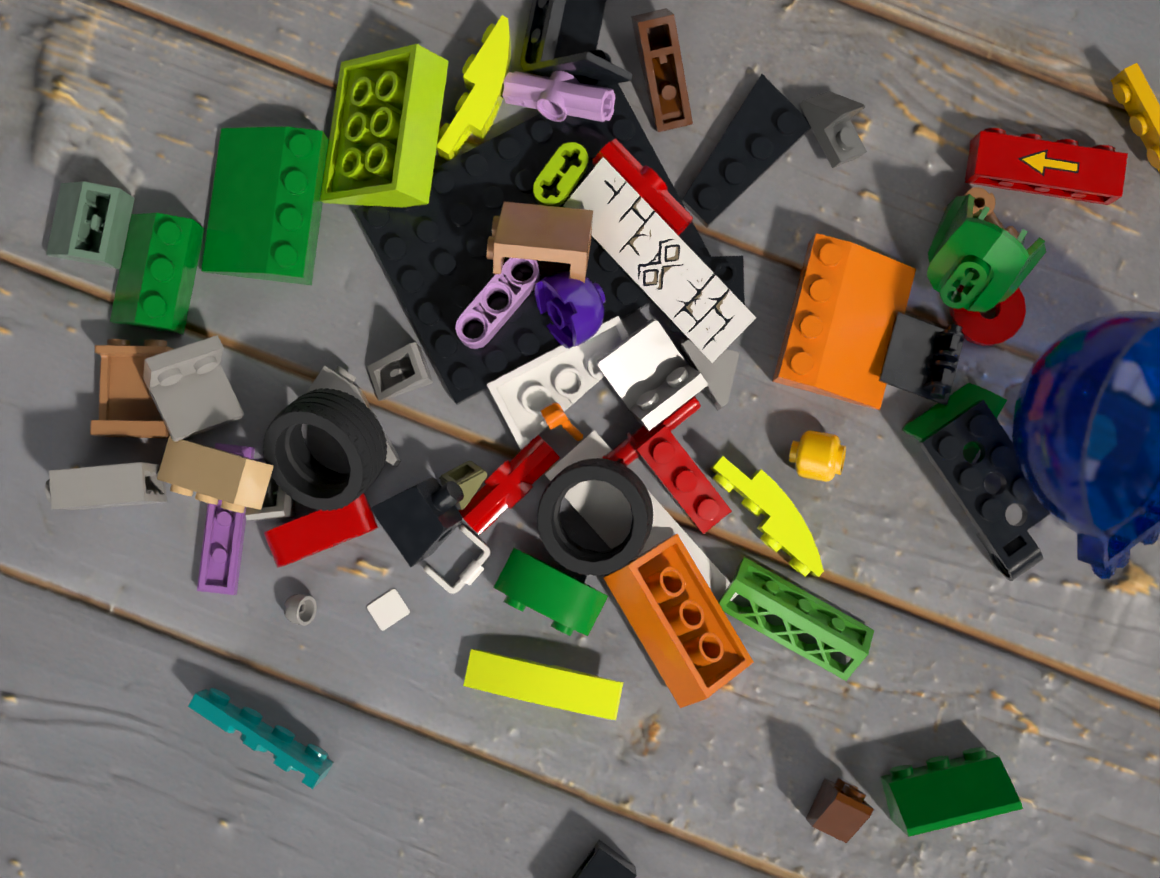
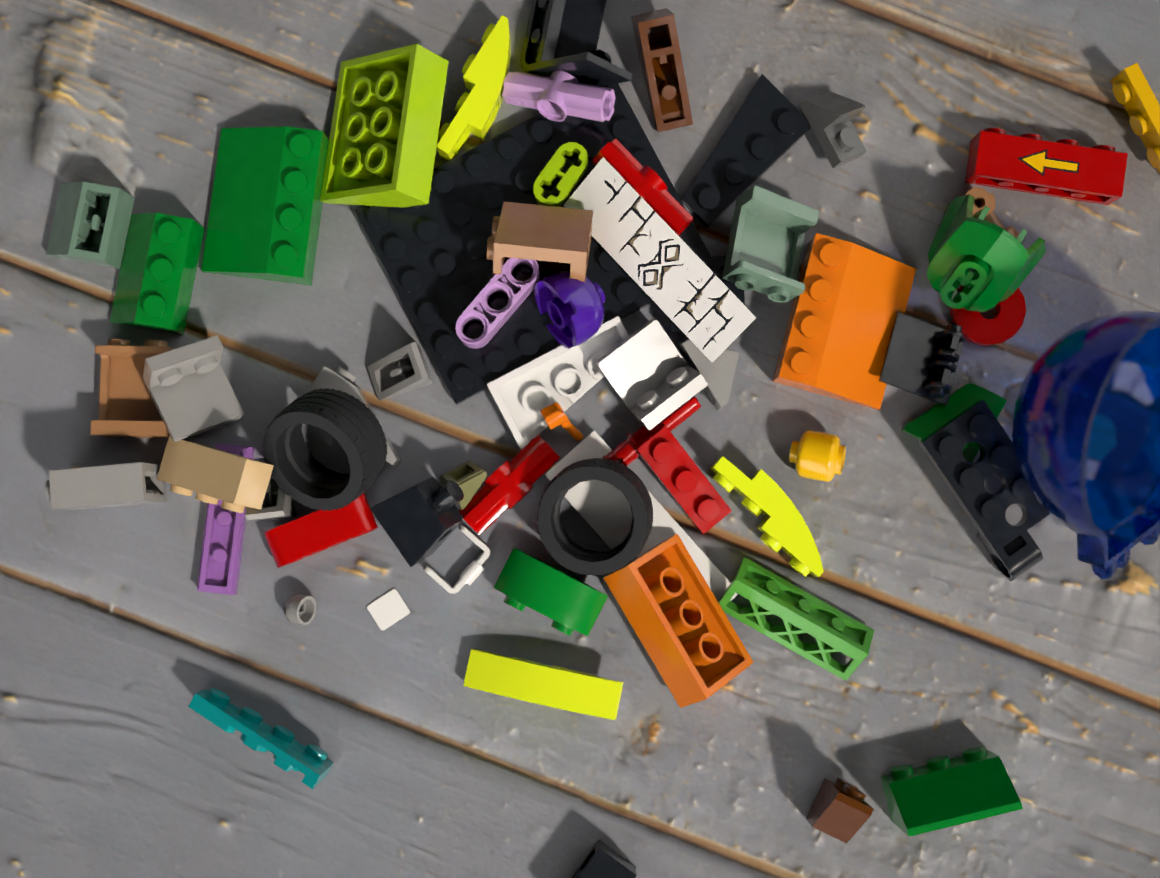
(767, 244): none -> sand green panel

